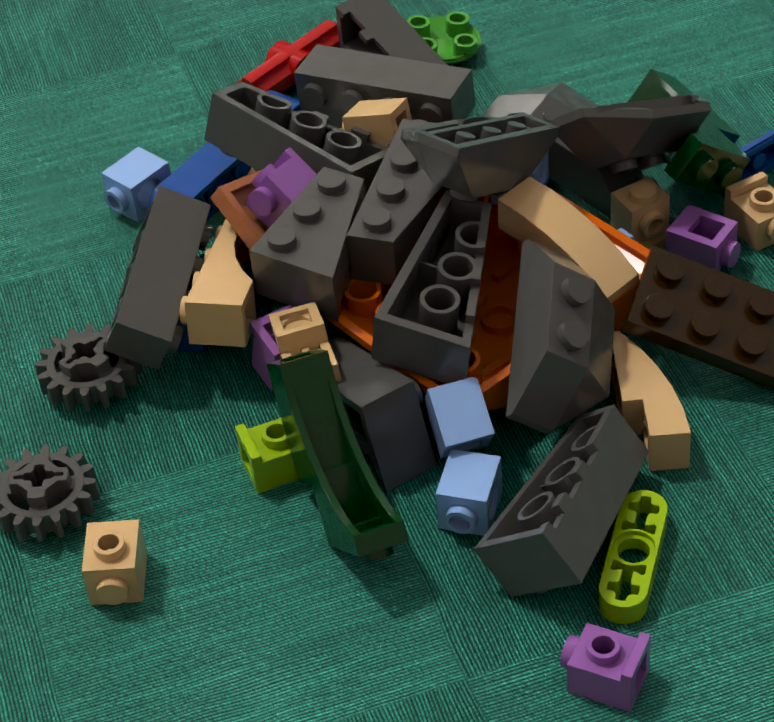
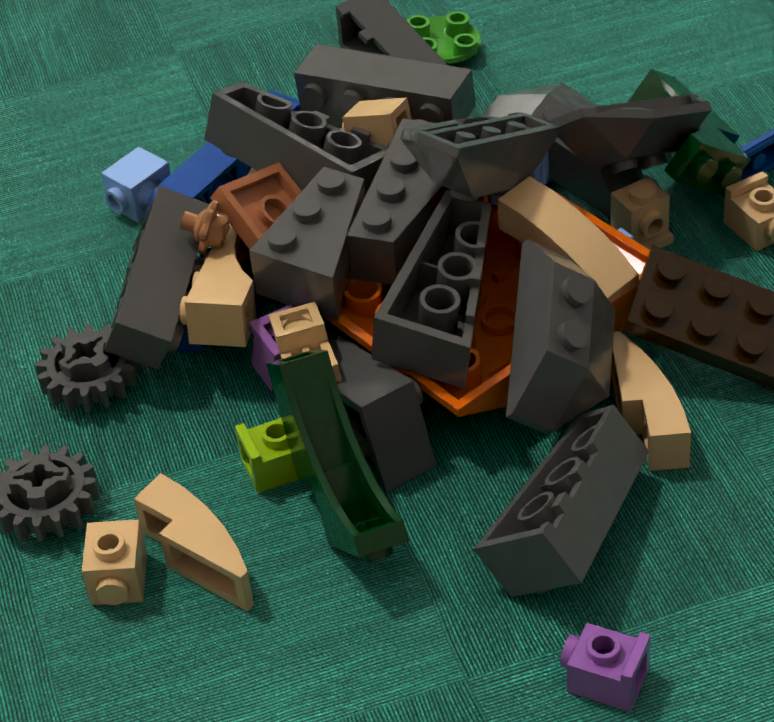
(193, 540): none -> tan slope
(208, 227): none -> medium nougat plant
(278, 186): medium lavender brick -> none
(285, 58): red piece -> none
(459, 416): light blue panel -> none
(469, 492): light blue brick -> none
(639, 574): lime beam -> none
(704, 238): medium lavender brick -> none

